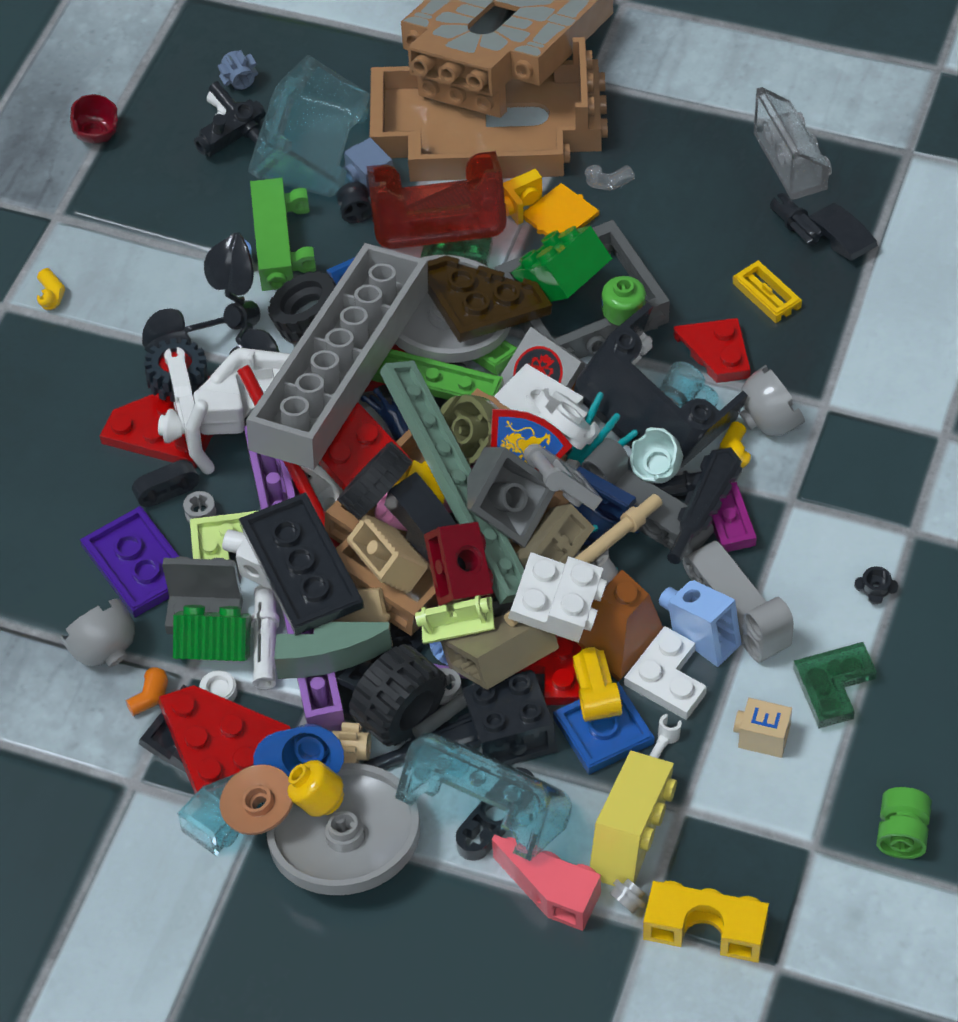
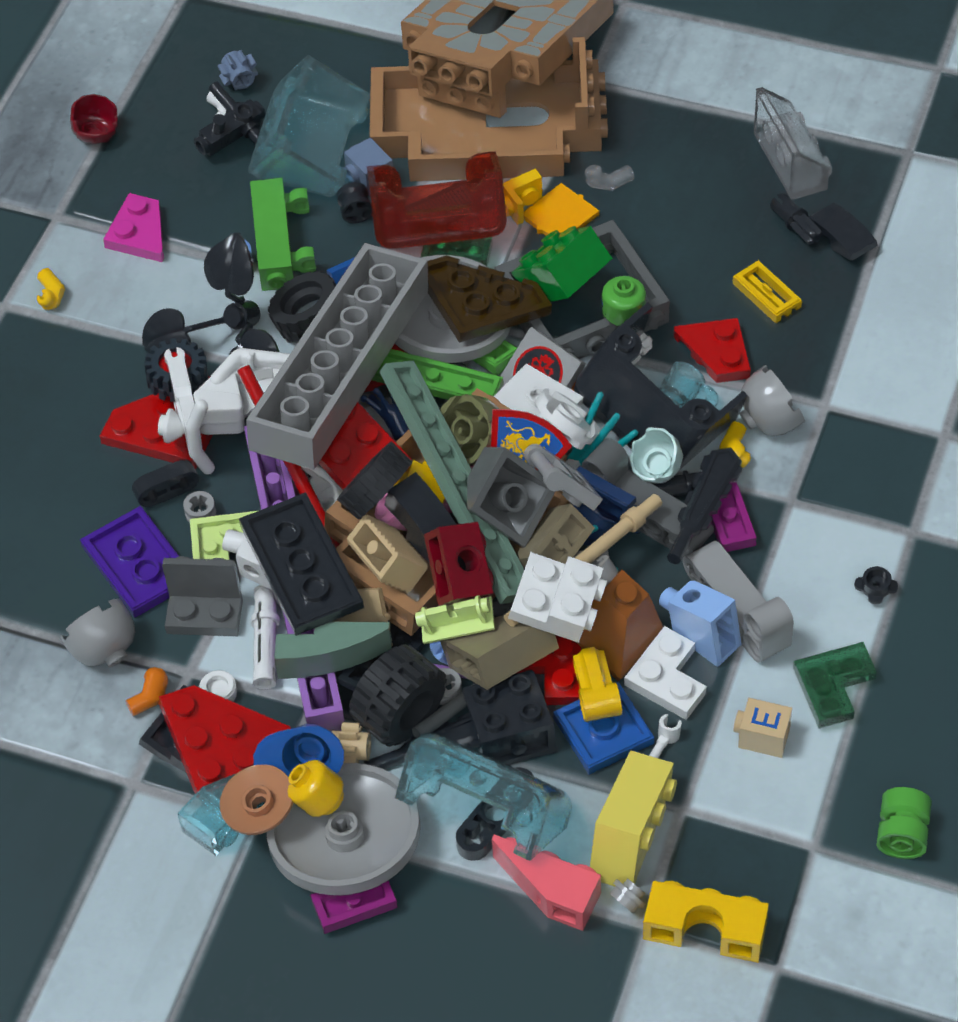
(137, 229): none -> dark pink wing
(211, 634): green brick -> none
(343, 910): none -> magenta plate

